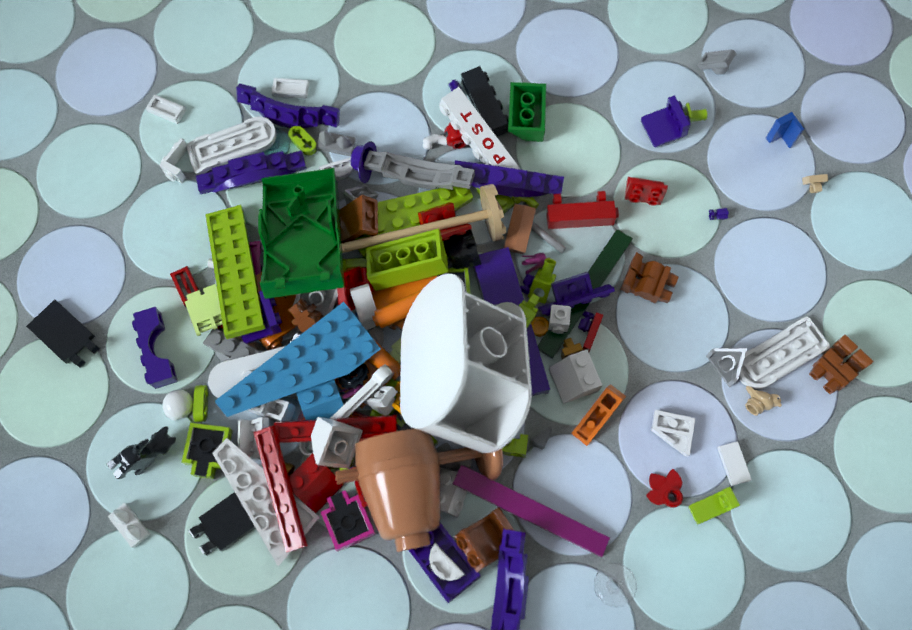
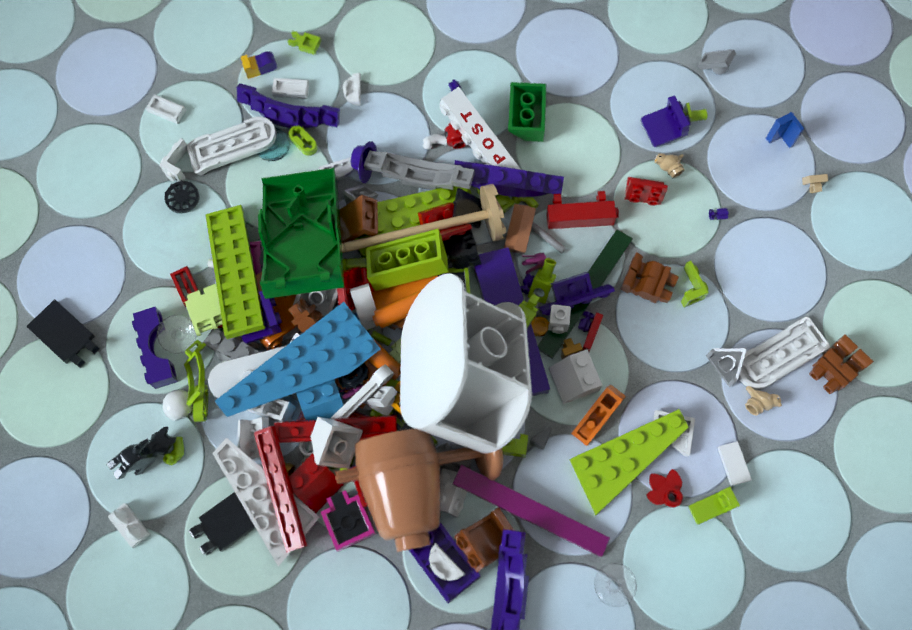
(167, 334): none -> clear dish
(176, 454): none -> lime arm
(181, 196): none -> black wheel
(196, 353): none -> lime sword
(199, 446): piece -> none
(250, 170): dark purple piece -> none
(258, 64): none -> leg
(306, 43): none -> lime plate
(336, 143): light grey tile -> none
(352, 89): none -> white tile
(381, 338): none -> lime piece
(465, 204): none -> black piece
(484, 100): black brick -> none
(618, 462): none -> lime wing
(670, 163): none -> tan animal
(700, 288): none -> lime bracket

